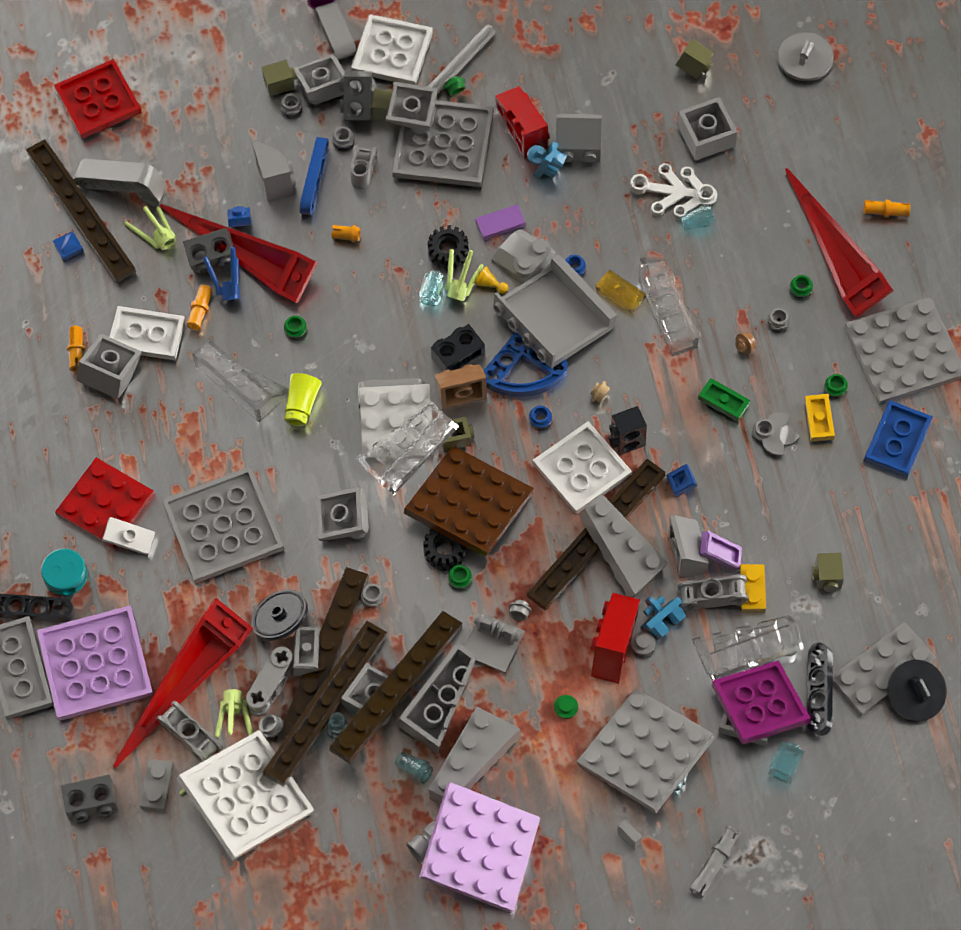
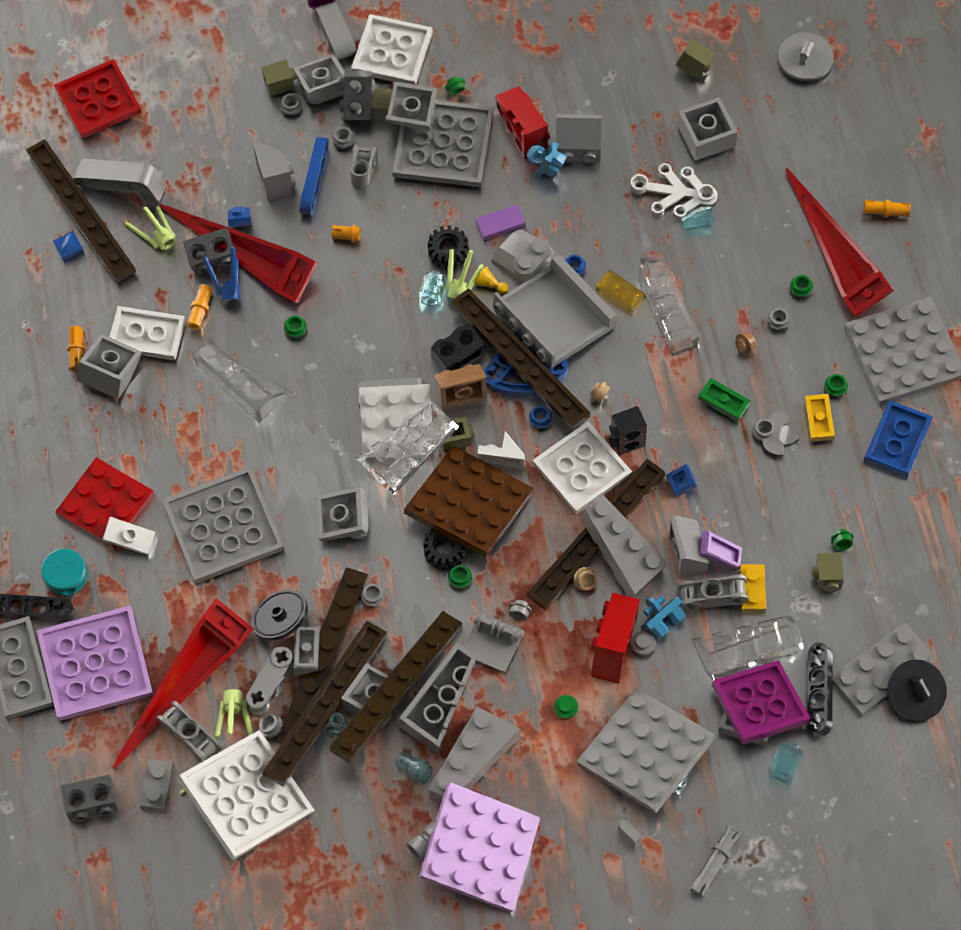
(301, 398): neon yellow plant -> none
(463, 58): light grey axle -> none
(507, 456): none -> white slope
(521, 359): none -> dark brown plate
(585, 579): none -> tan plate
(842, 539): none -> green plate

